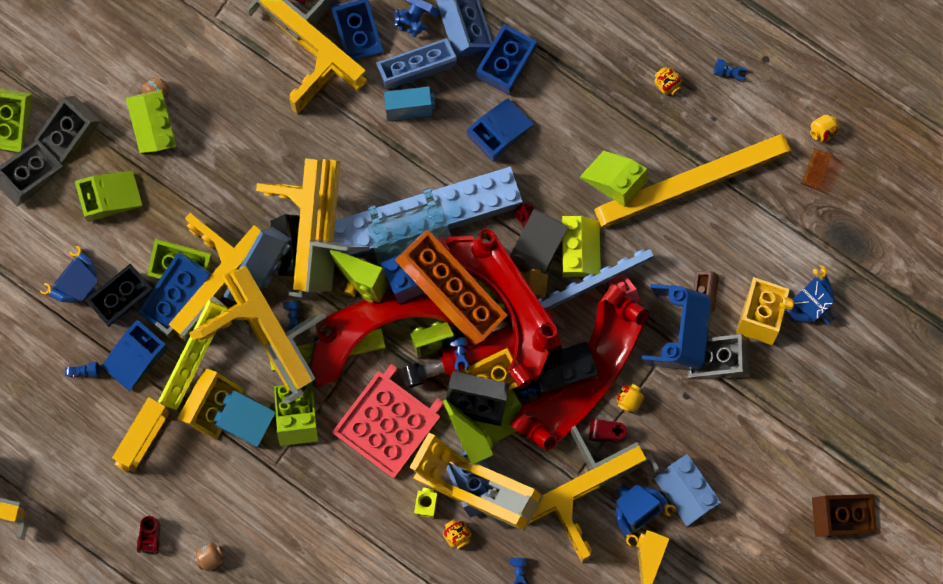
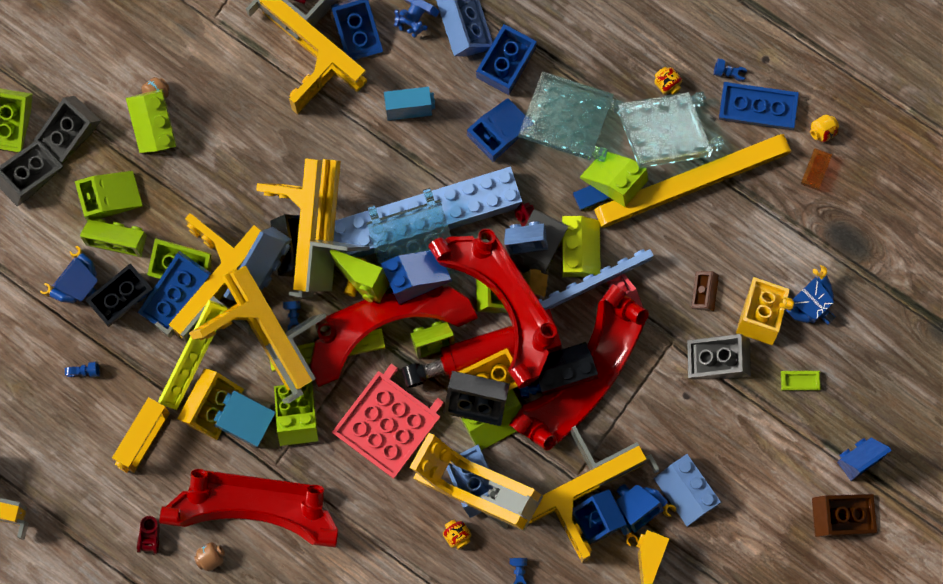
(114, 237): none -> lime slope
(134, 355): blue slope -> none
(245, 497): none -> red panel
(416, 64): medium blue slope -> none
(421, 511): neon yellow brick -> none
(451, 287): orange brick -> none
(460, 344): blue piece -> none
(473, 439): lime slope -> none
(525, 238): none -> medium blue slope
(567, 116): none -> clear light blue plate
(589, 197): none -> blue tile
(598, 517): none -> blue brick
(605, 431): dark red piece -> none
(630, 398): yellow head -> none
(666, 129): none -> clear light blue plate
(694, 329): blue windscreen -> none
(758, 106): none -> blue plate
(800, 380): none -> lime tile
(862, 457): none -> blue slope

